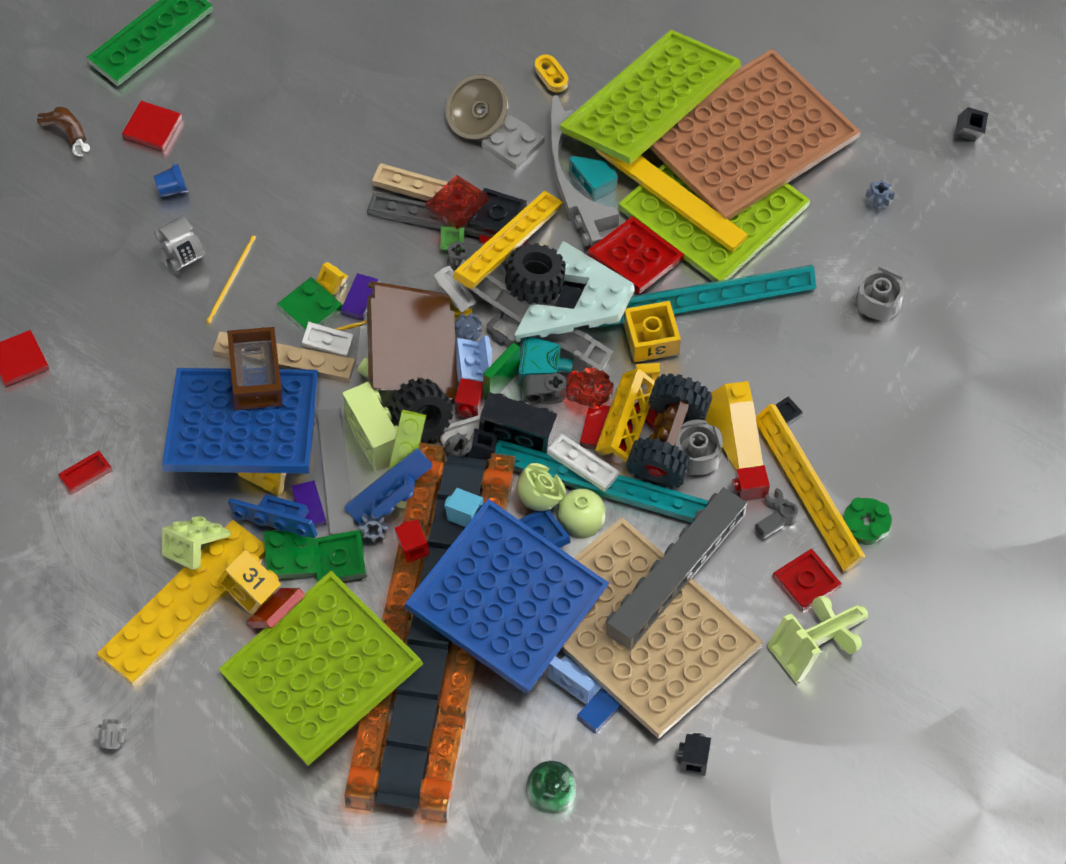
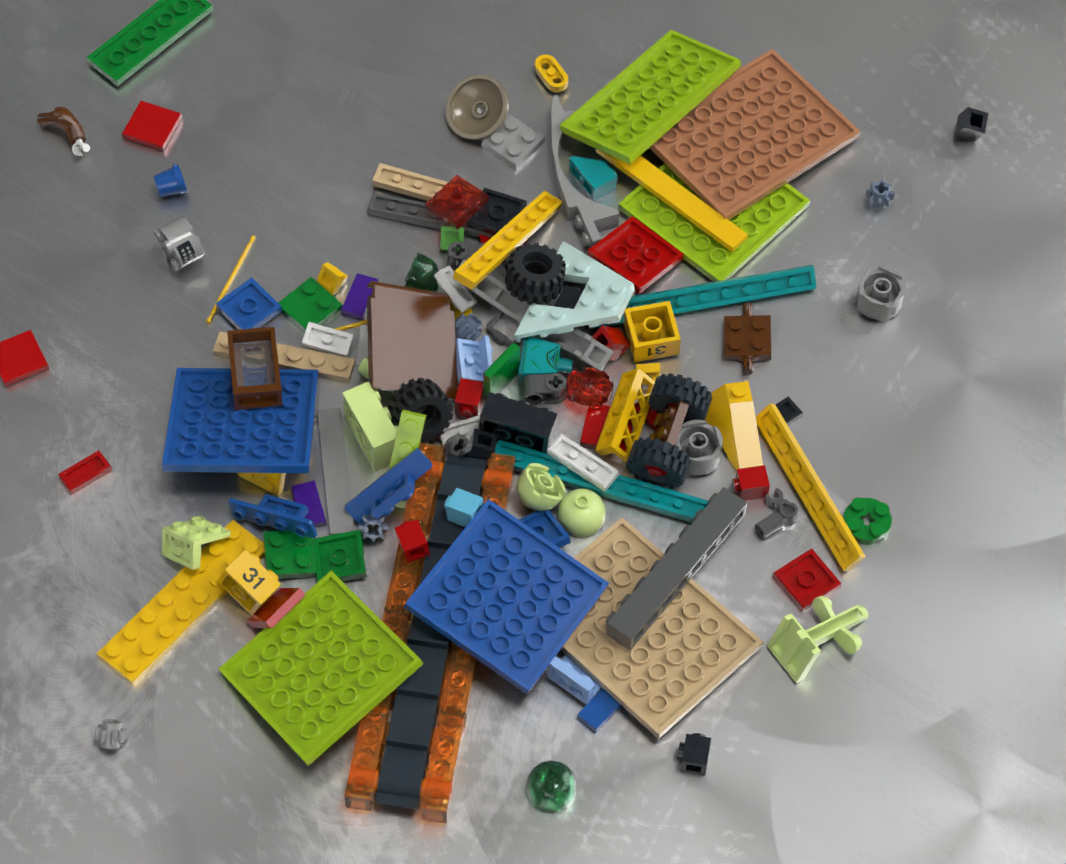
(249, 306): none -> blue plate
(422, 274): none -> clear green cylinder
(613, 339): none -> red brick
(747, 338): none -> reddish brown plate

